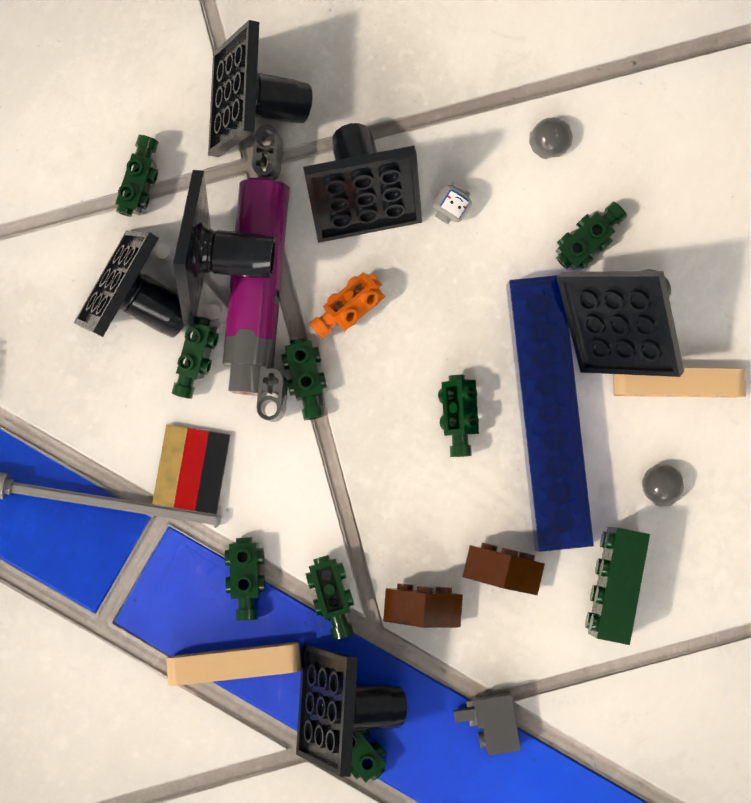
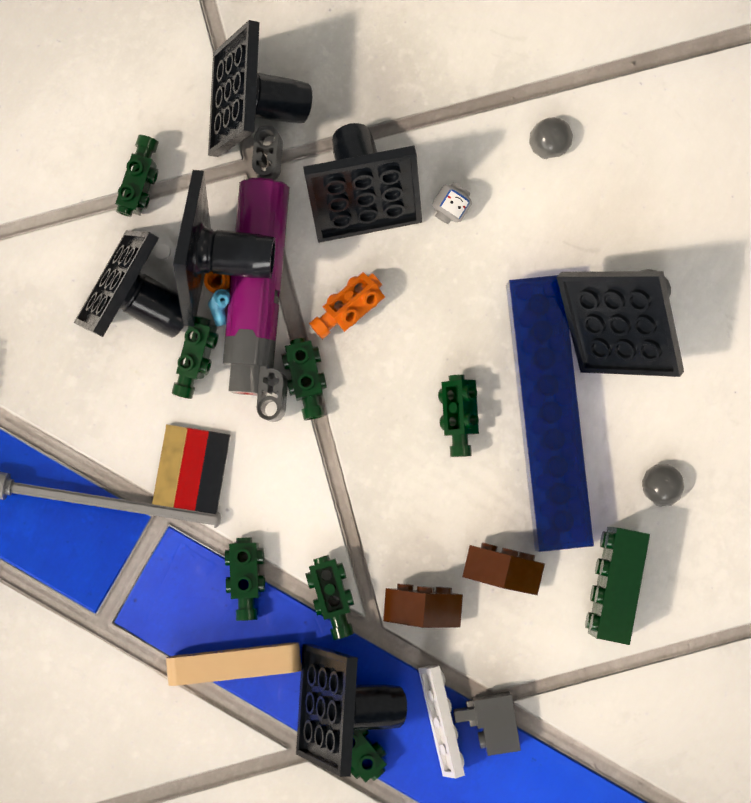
(213, 281): none -> orange cone
(217, 305): none -> medium azure arm
(440, 717): none -> white plate
(587, 239): dark green brick -> none
(692, 383): tan beam -> none

